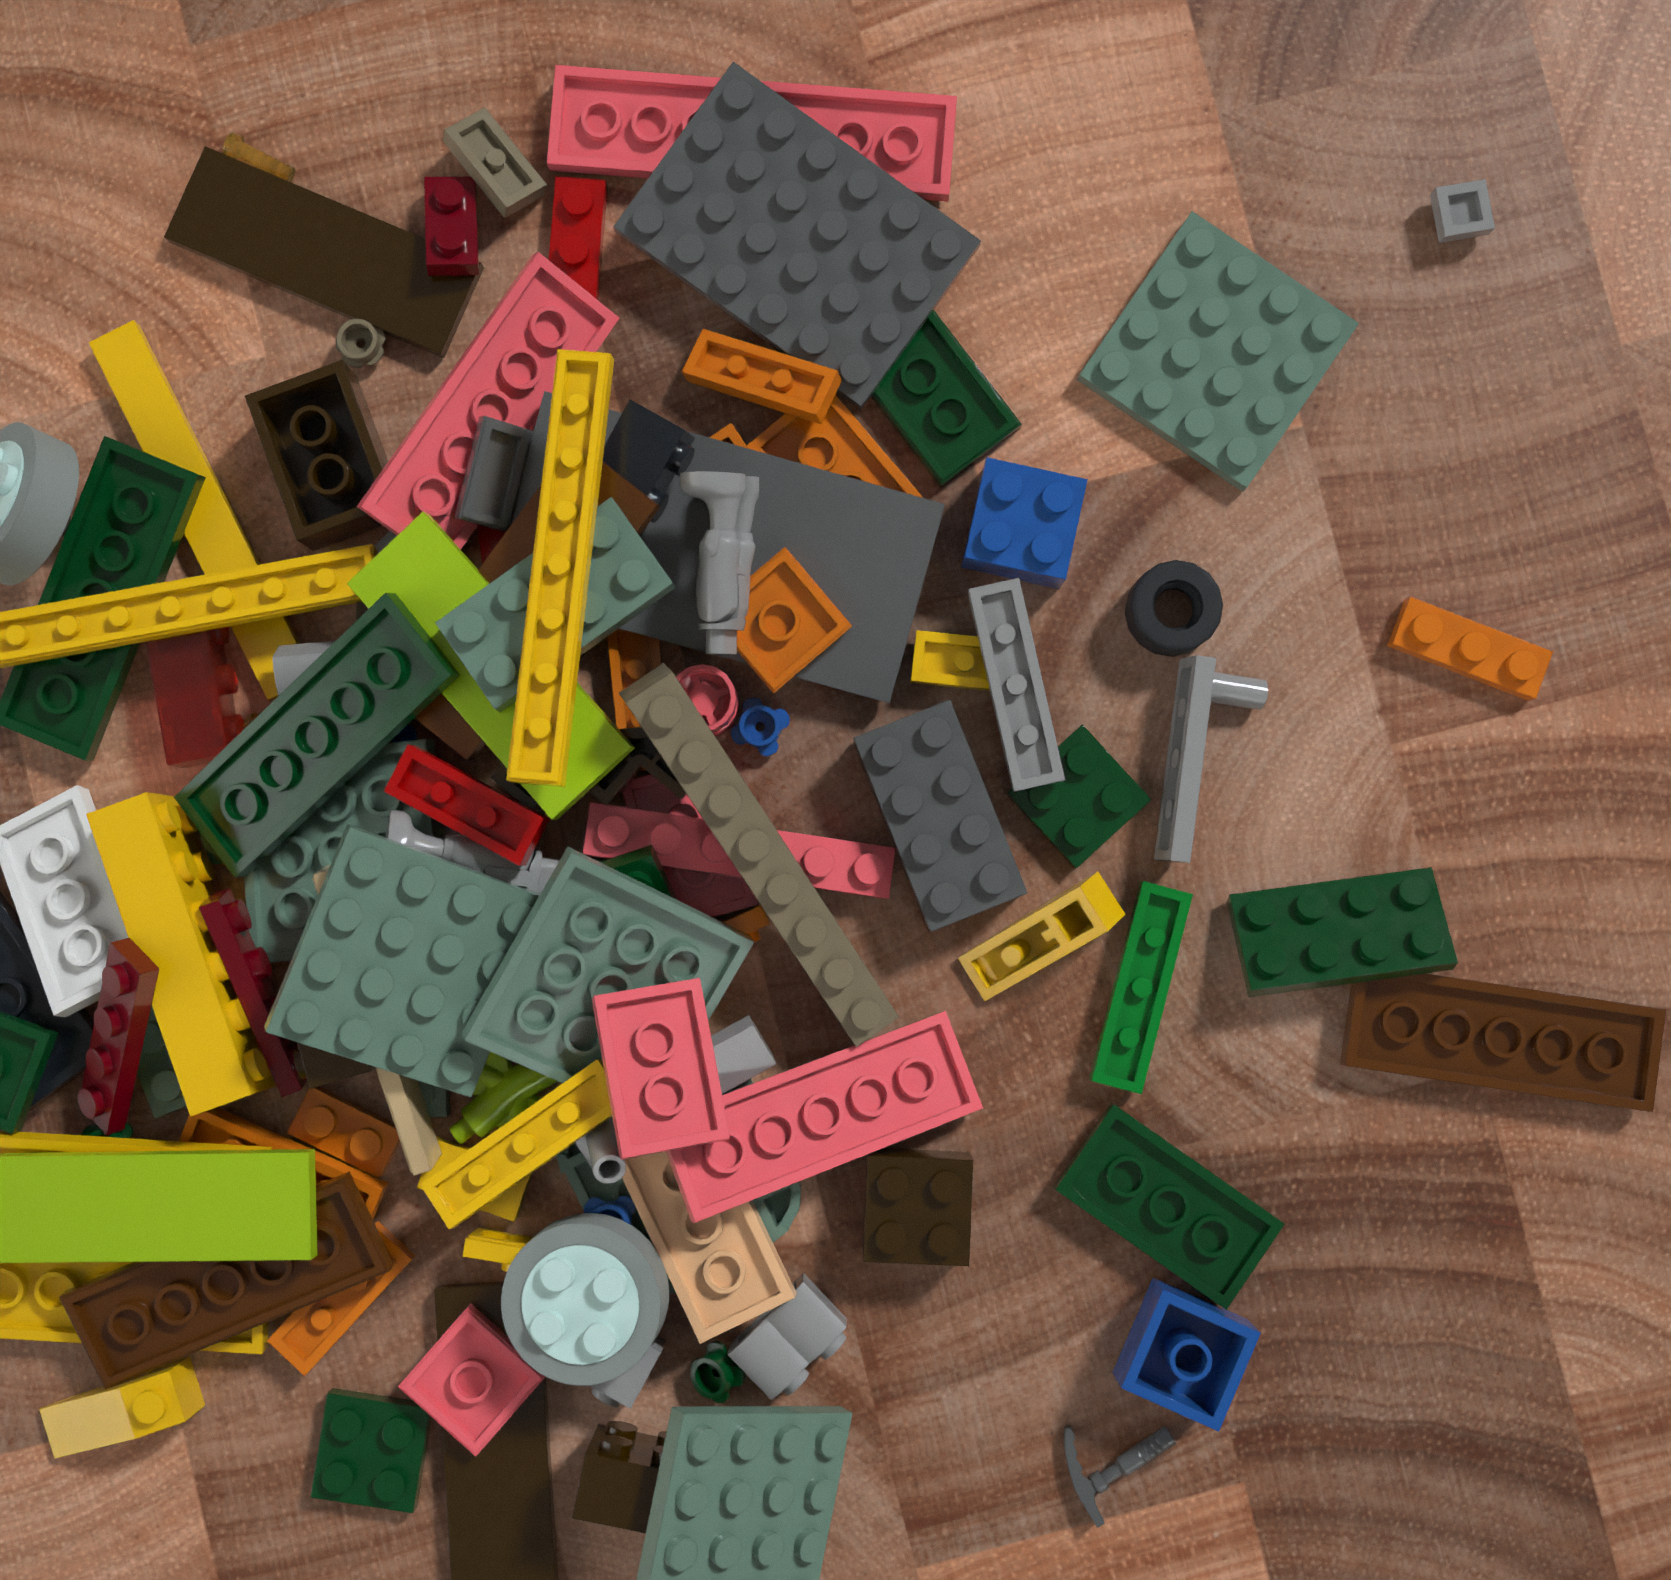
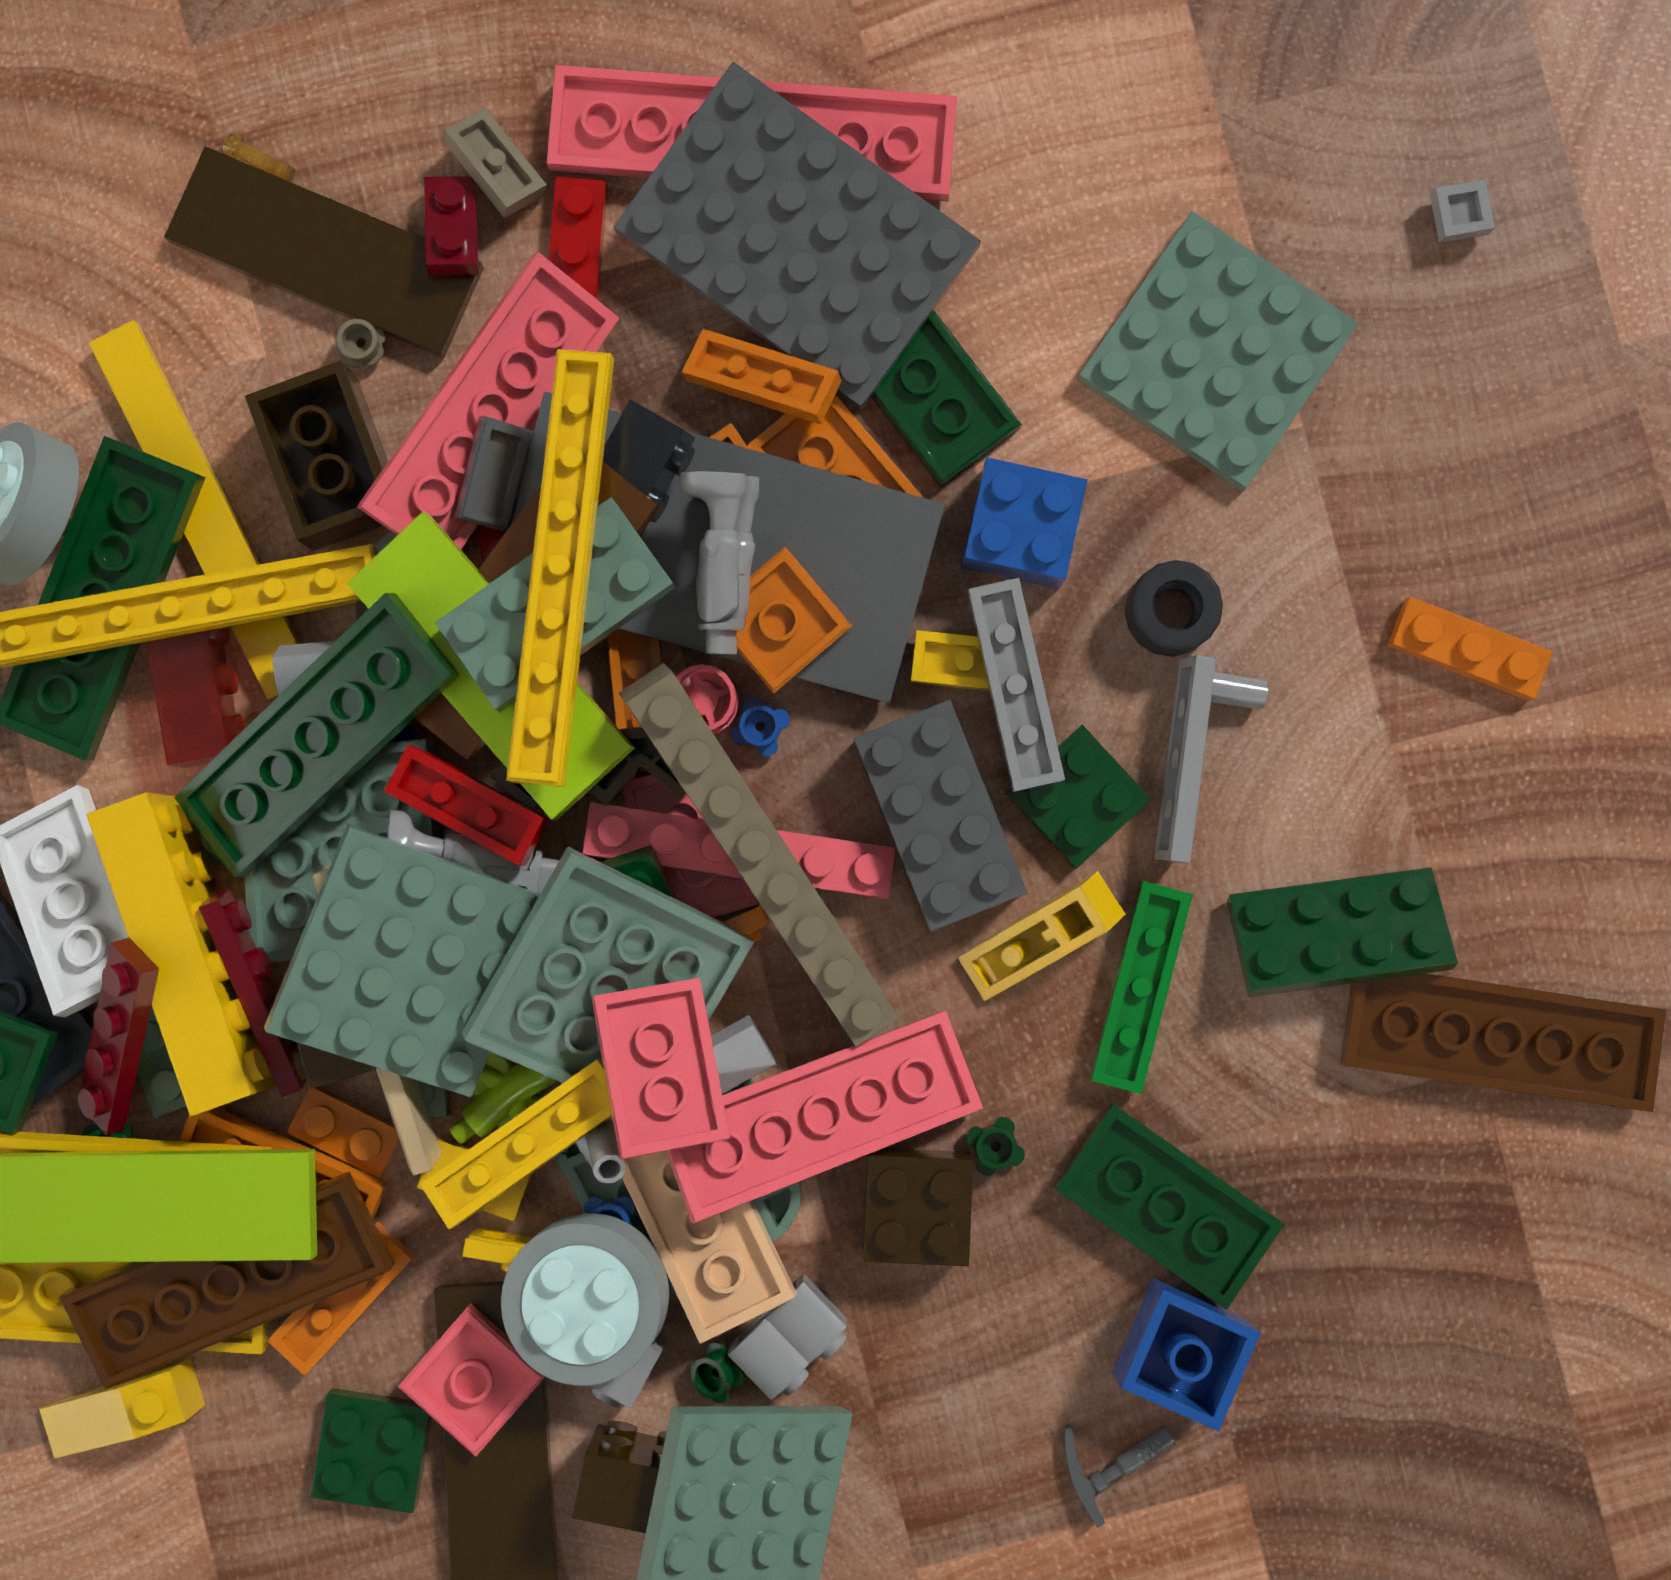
(991, 1160): none -> dark green plate

